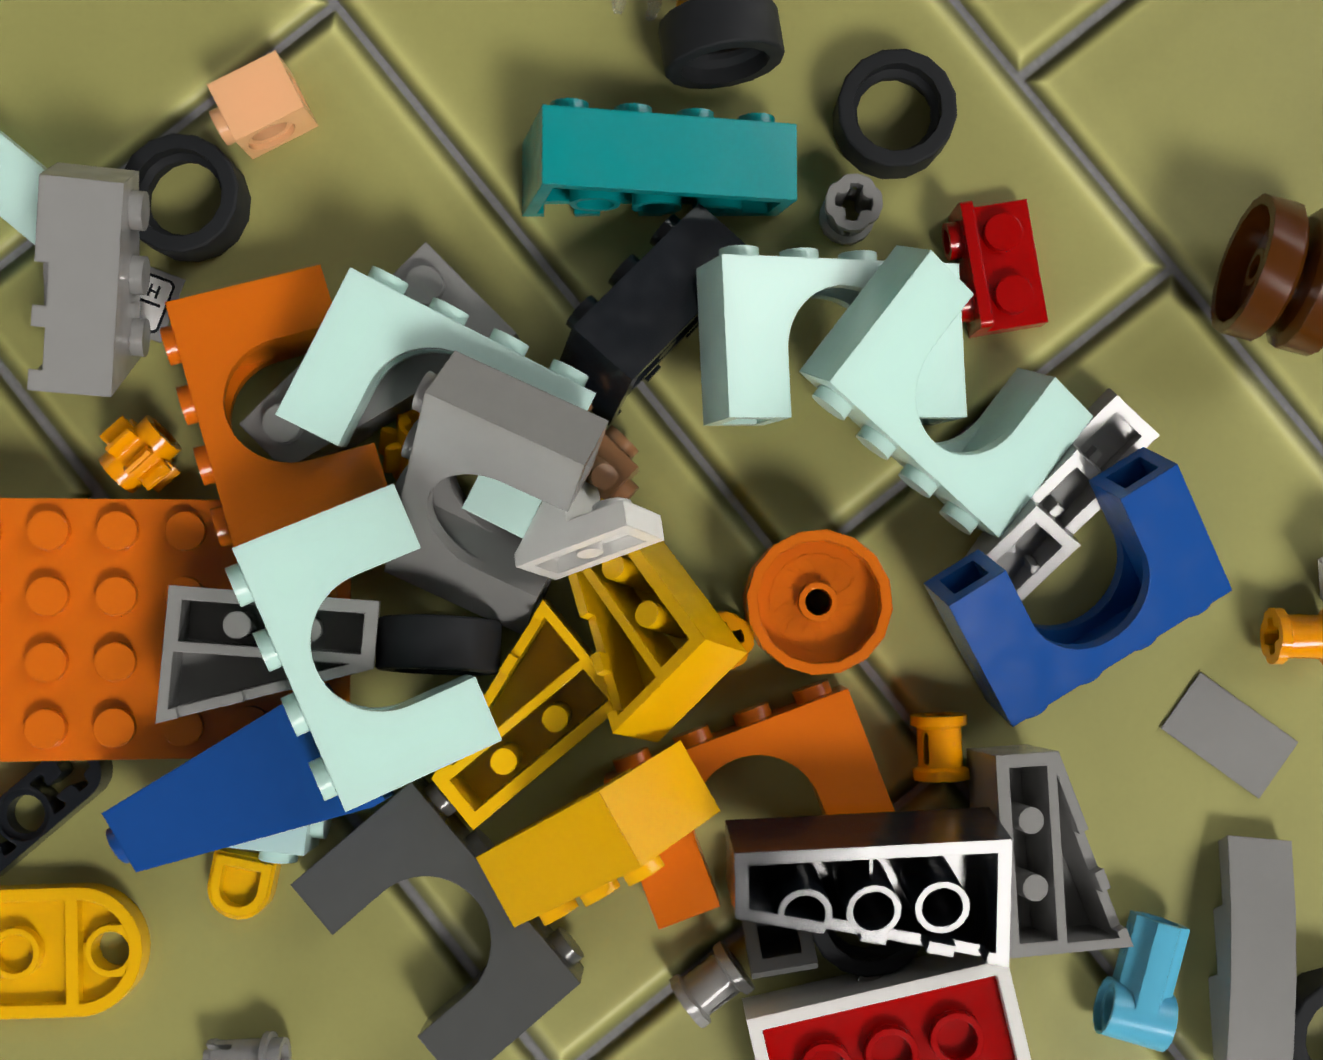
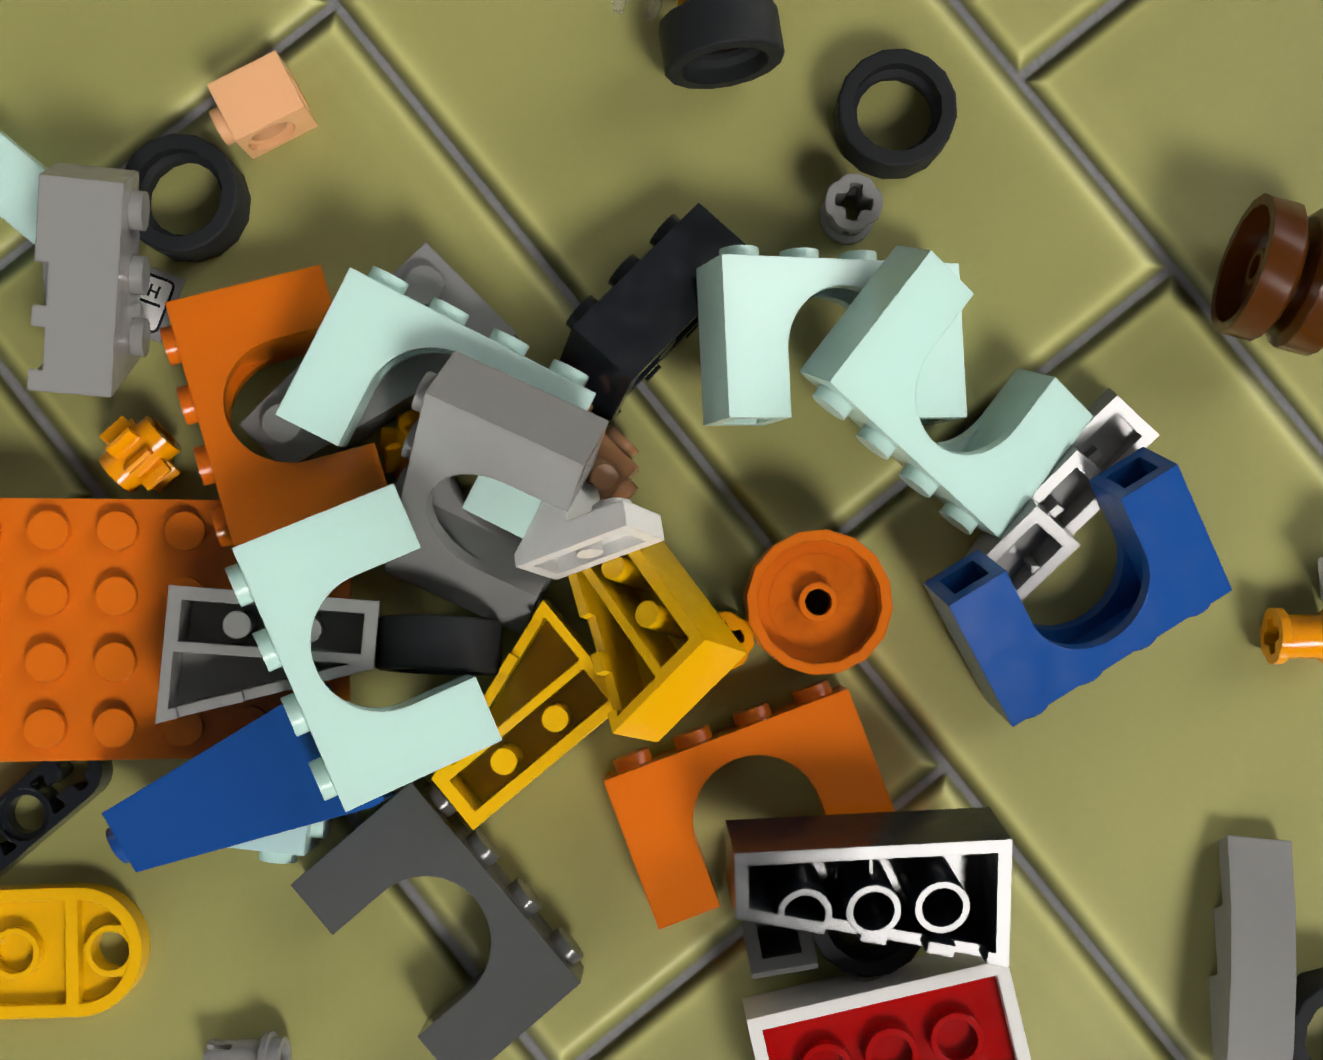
(241, 883): yellow tile -> none
(599, 839): yellow wedge -> none
(657, 161): teal wedge -> none
(711, 984): light grey bush -> none
(939, 747): light orange bush -> none
(997, 265): red bracket -> none
(1055, 881): light grey wedge -> none
(1139, 997): medium azure piece -> none
(1229, 735): light grey sticker -> none

